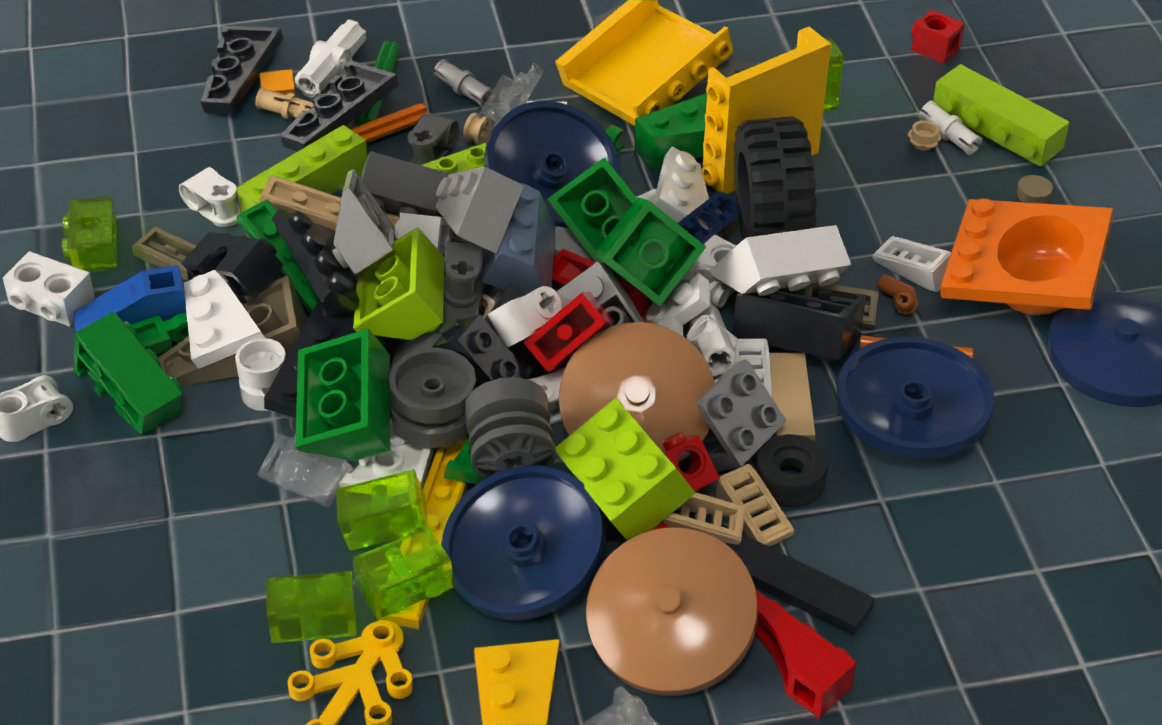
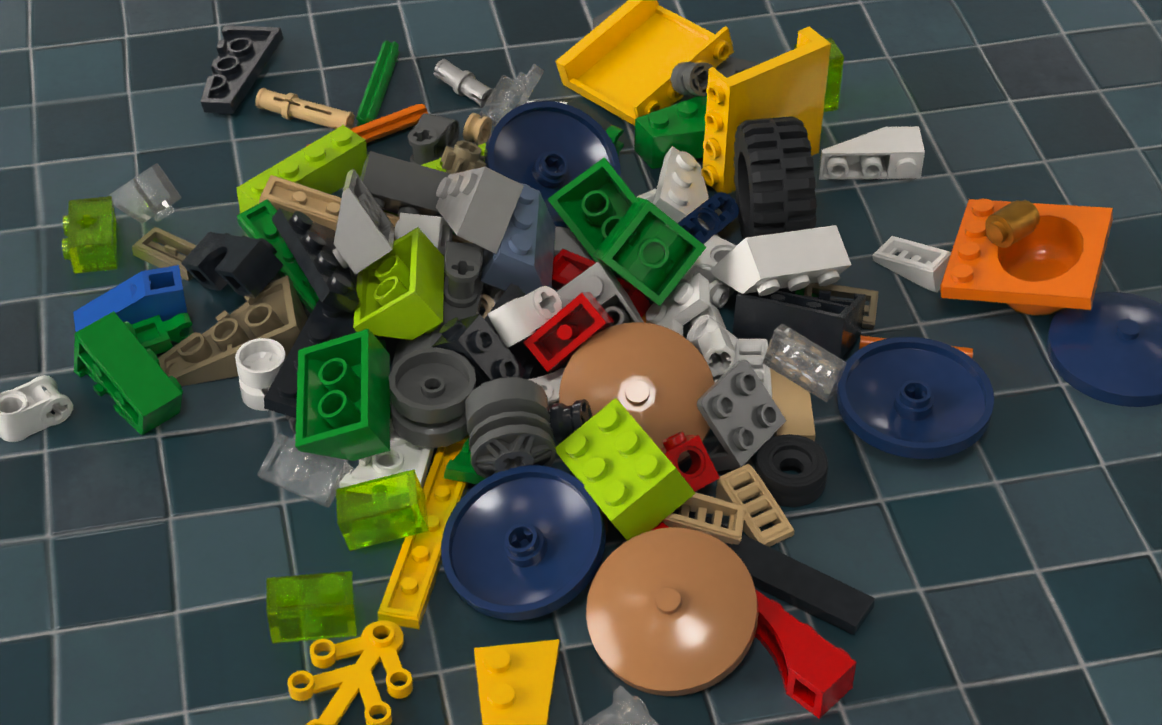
(48, 288): white brick -> none
(147, 195): none -> clear slope
(211, 197): white piece -> none
(215, 319): white wing -> none
(278, 81): light orange tile -> none
(329, 58): white piece -> none
(344, 101): black wing -> none
(403, 573): clear neon green brick -> none
(462, 157): none -> dark tan gear
(568, 419): none -> black wheel
(690, 78): none -> dark grey wheel
(804, 362): none -> clear bracket
(876, 155): none -> white slope
(903, 294): dark orange arm -> none
(924, 135): tan plate -> none
(937, 36): red brick -> none
(951, 127): white pin -> none
(1001, 115): lime brick -> none
(1012, 223): none -> pearl gold brick
(1034, 189): dark tan tile -> none

